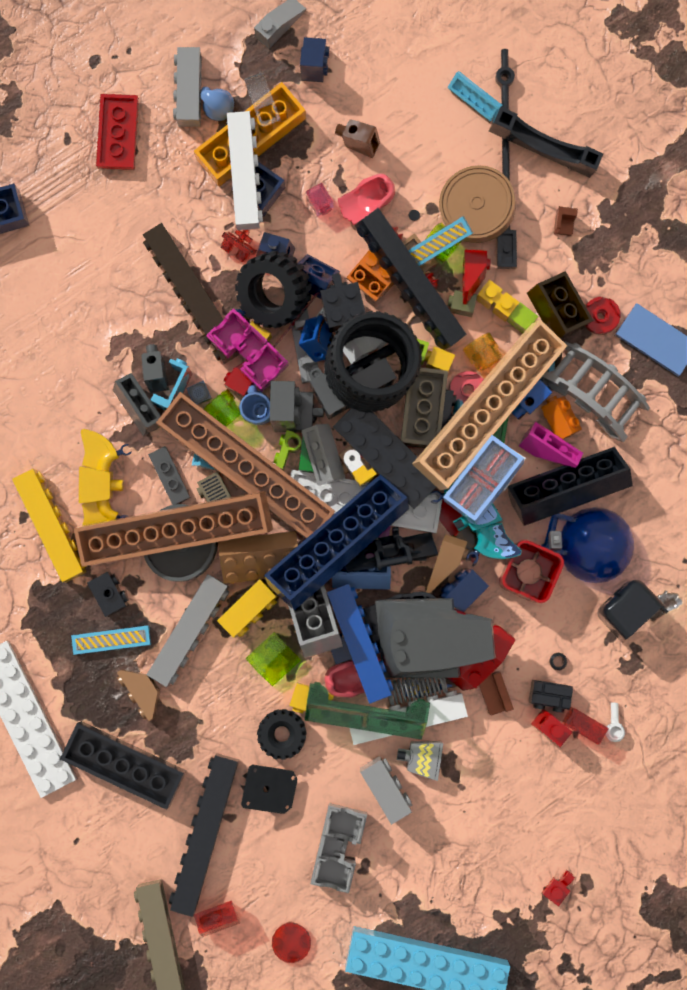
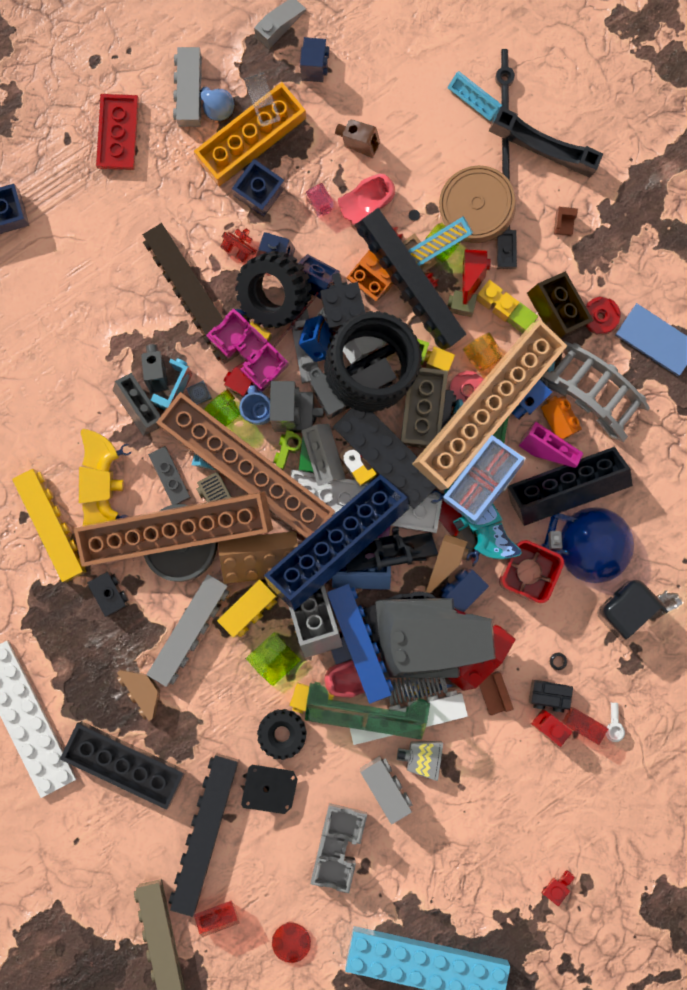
(111, 640): tile -> none
(243, 170): white brick -> none

